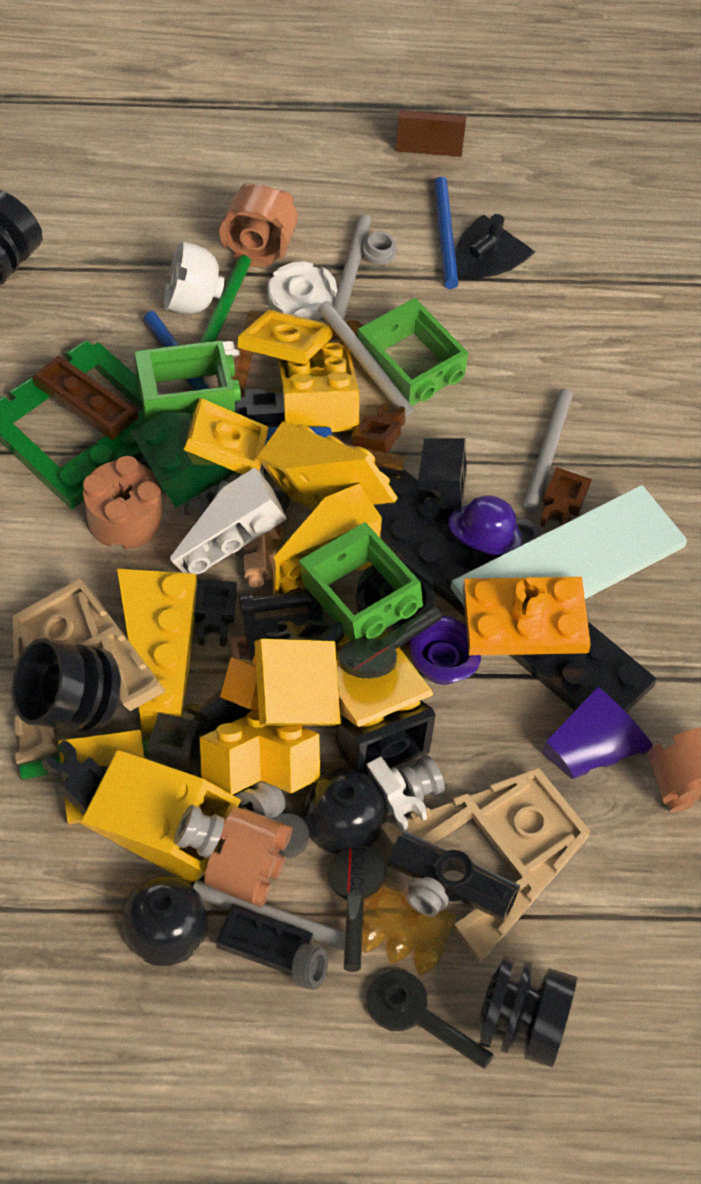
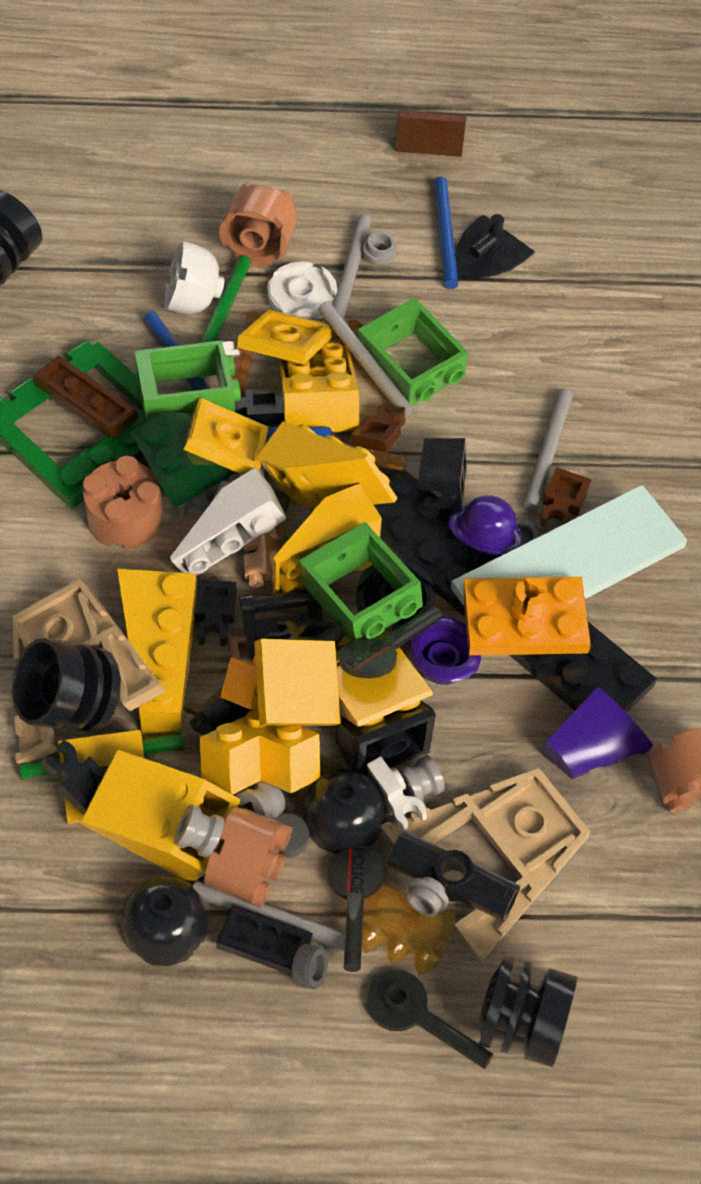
(176, 743): clear smoke slope -> none

